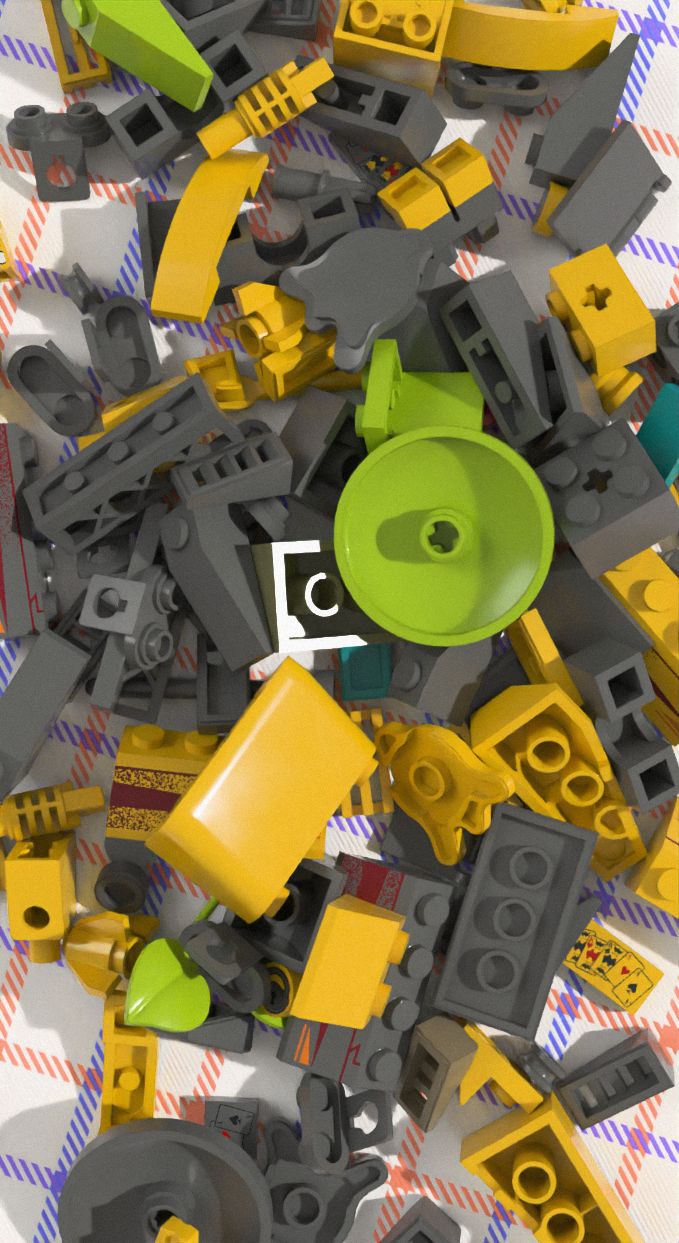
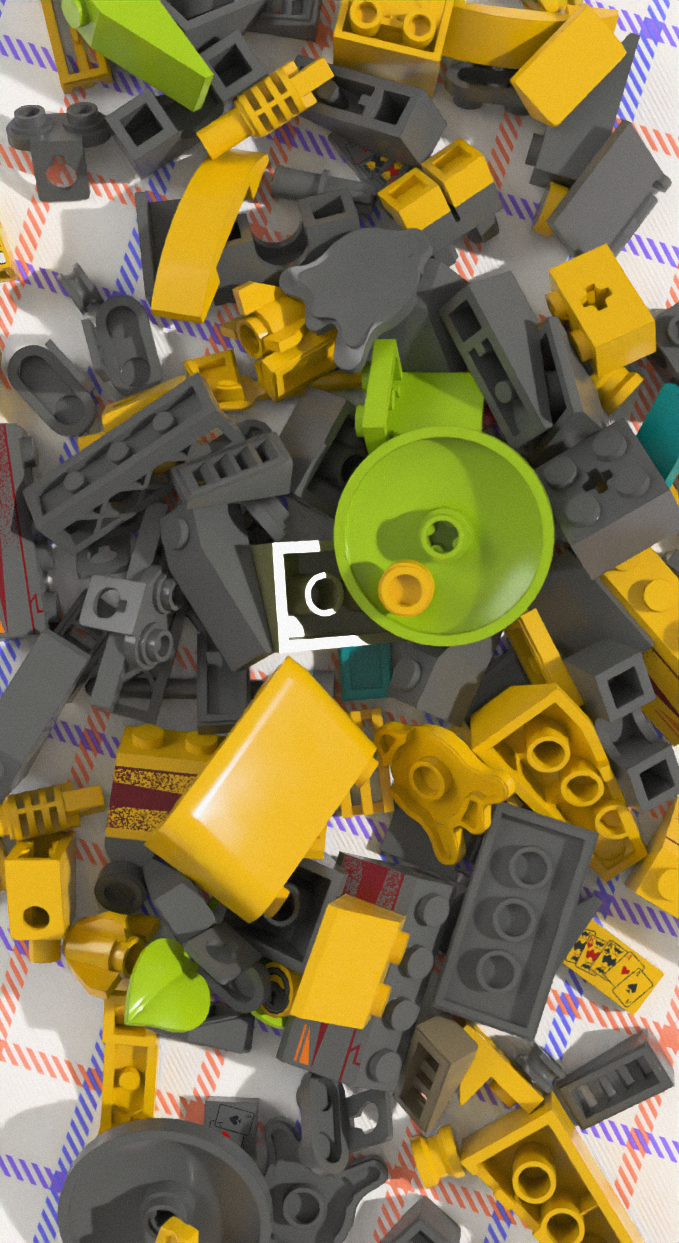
(177, 900): none -> dark grey slope
(406, 588): none -> yellow tile
(437, 1156): none -> yellow wheel
(567, 67): none -> yellow slope

